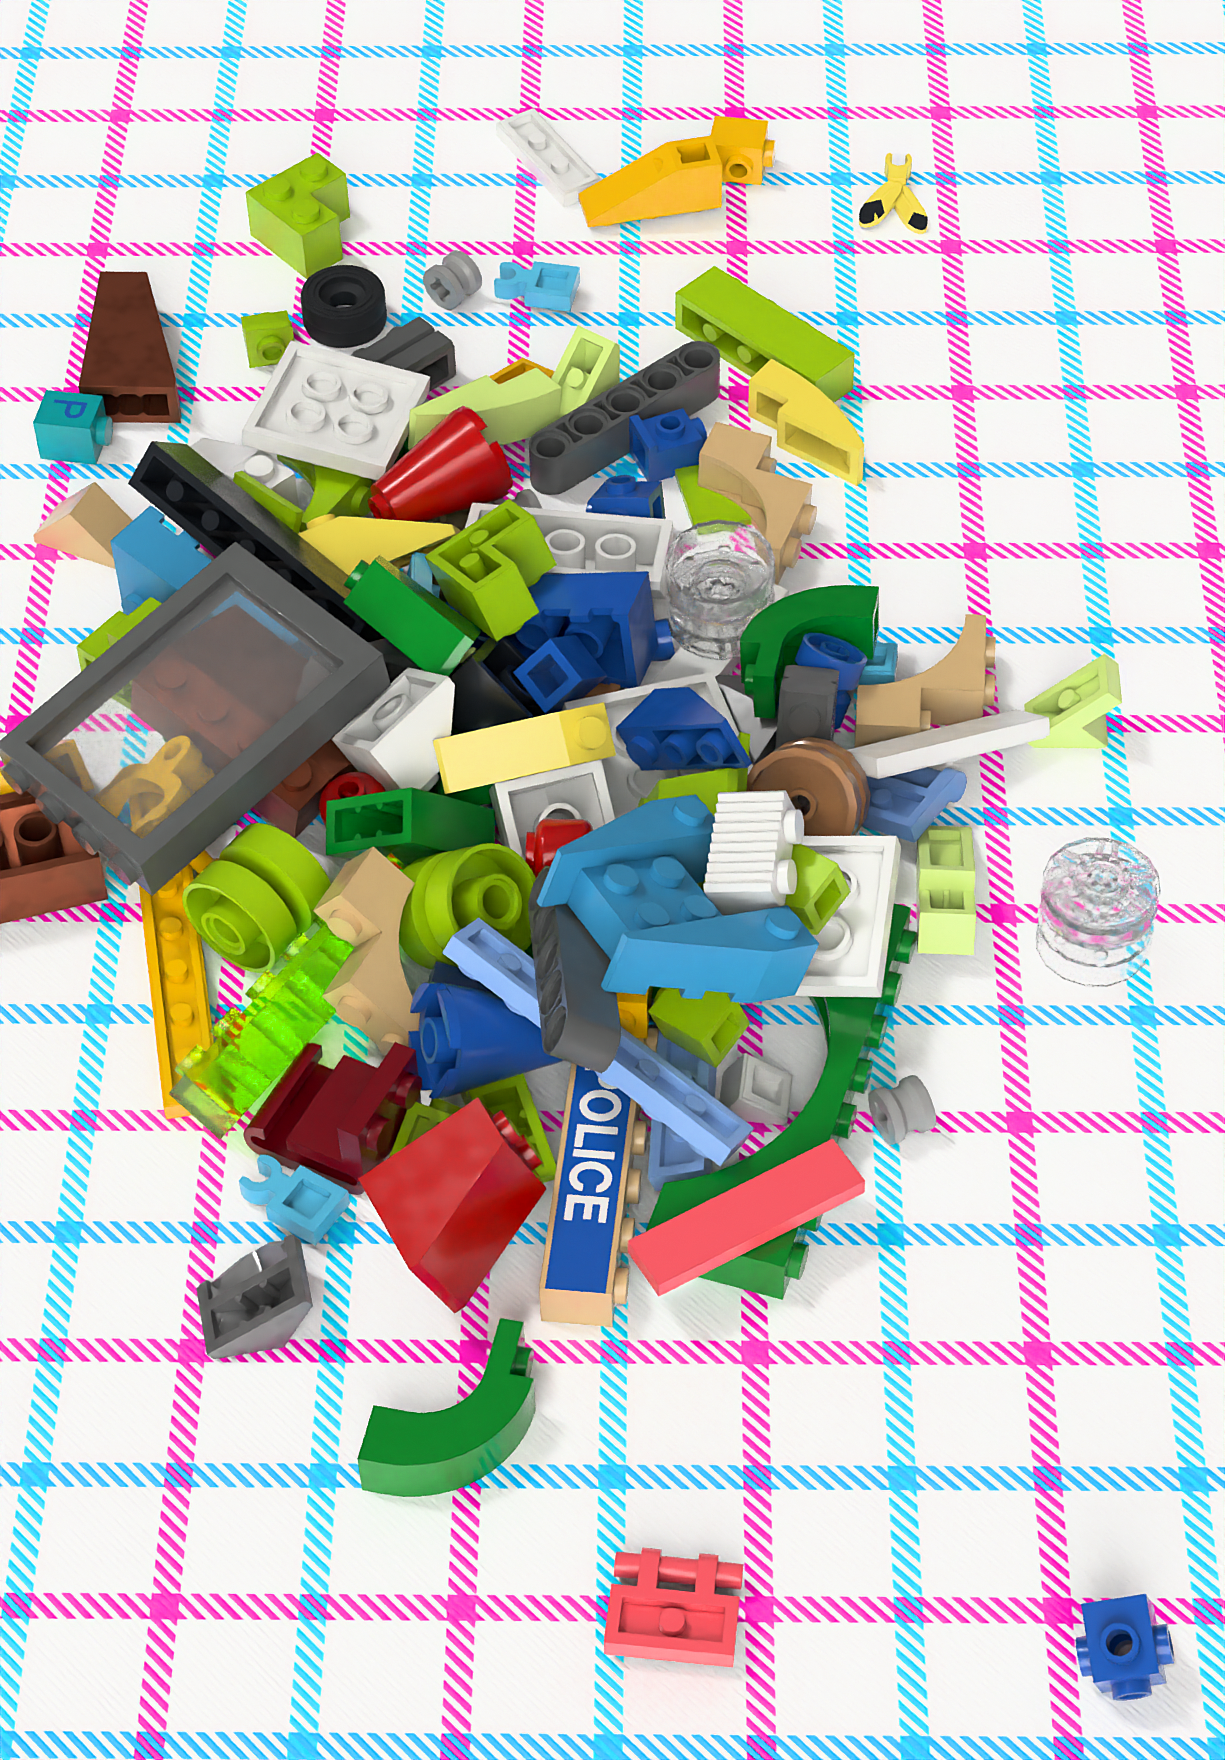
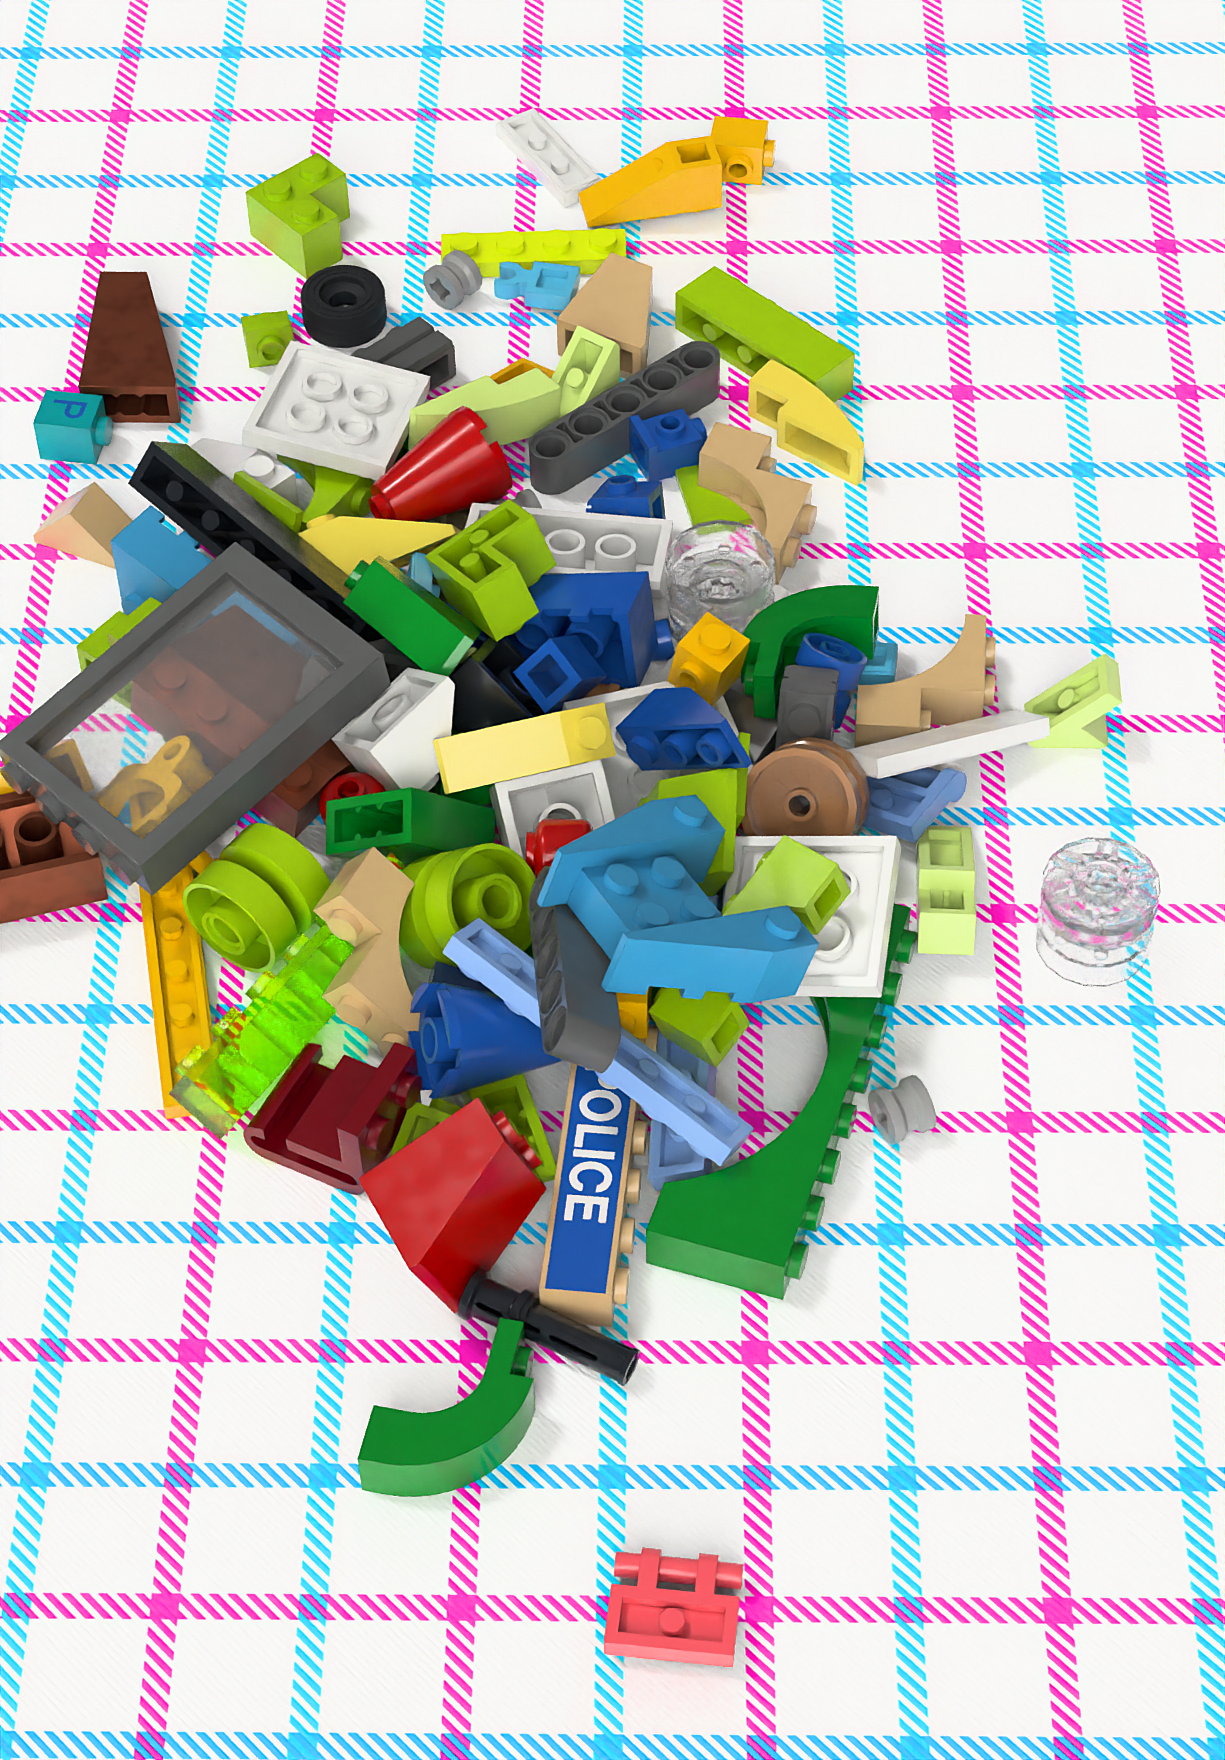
(256, 1301): flat silver slope -> none
(299, 1203): medium azure plate -> none
(492, 1300): none -> black pin
(564, 247): none -> neon yellow plate
(615, 306): none -> tan slope
(709, 658): none -> yellow brick
(745, 1217): coral tile -> none
(752, 851): white brick -> none
(756, 1091): white slope -> none
(897, 195): light yellow piece -> none
(1120, 1623): blue brick -> none

